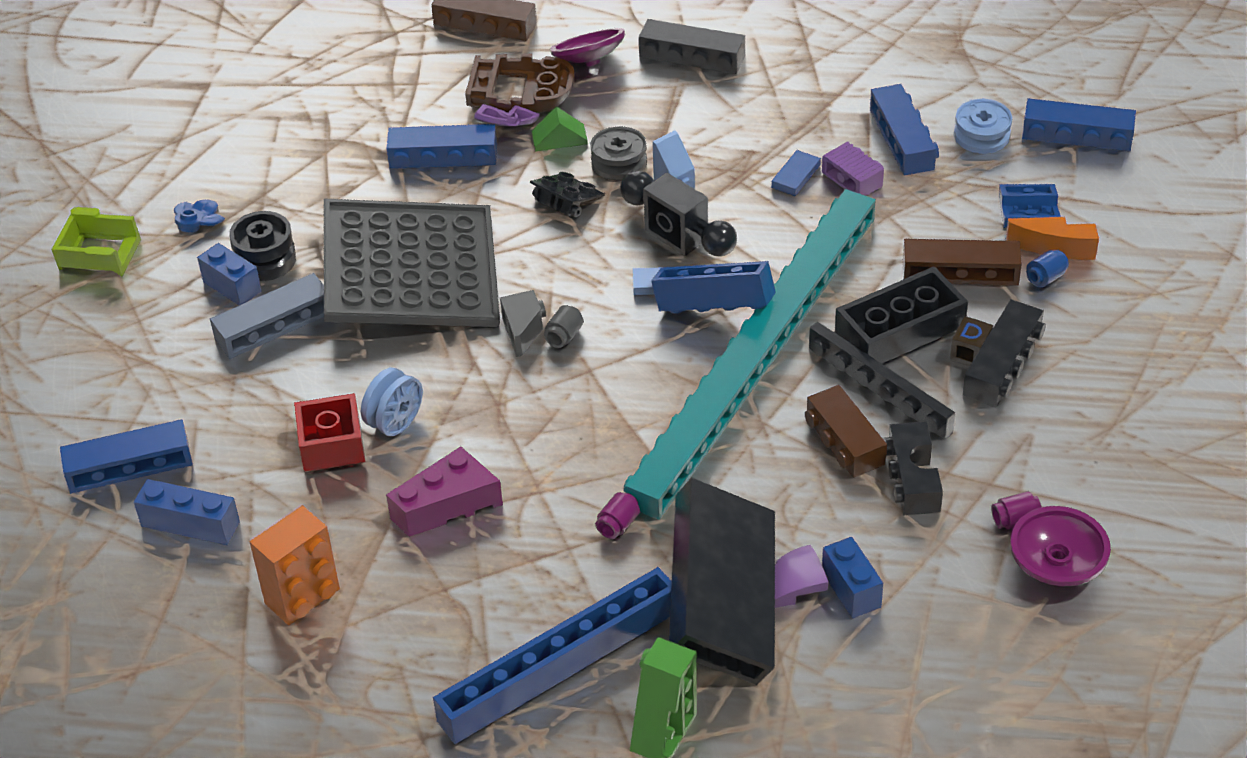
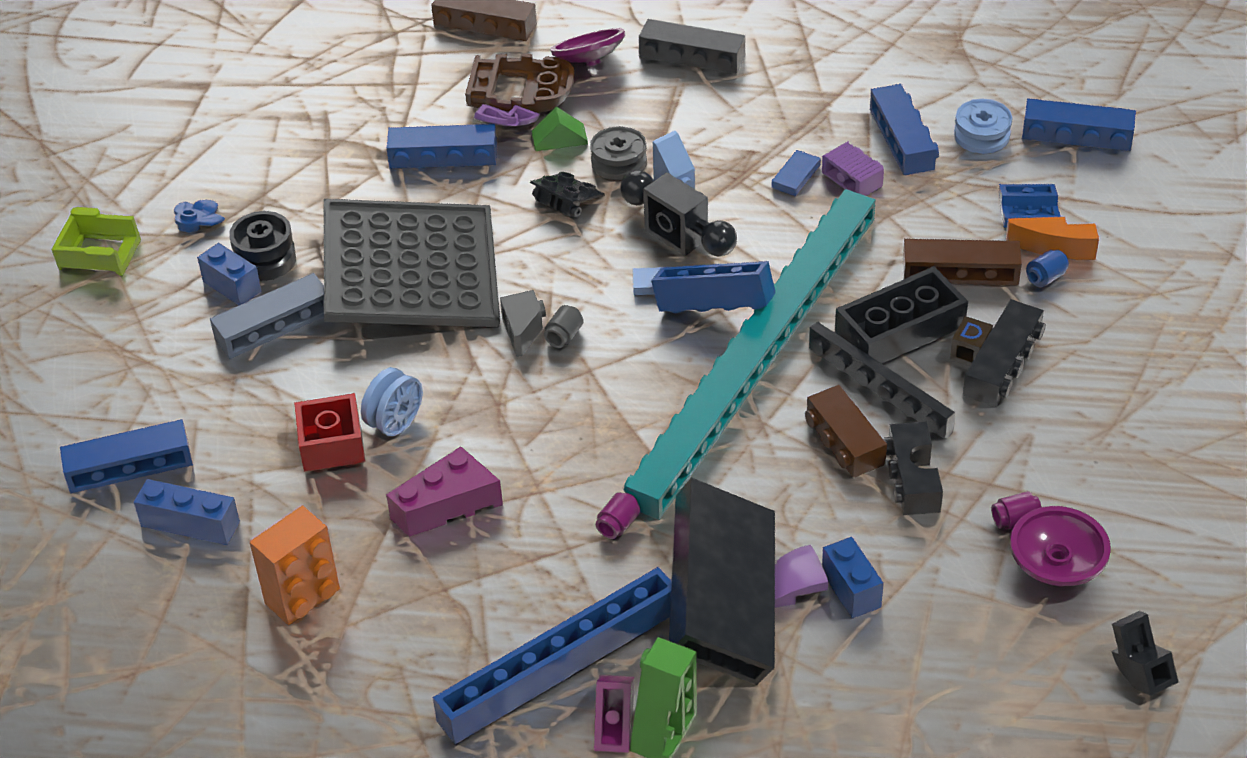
(613, 713): none -> magenta slope
(1139, 659): none -> black brick

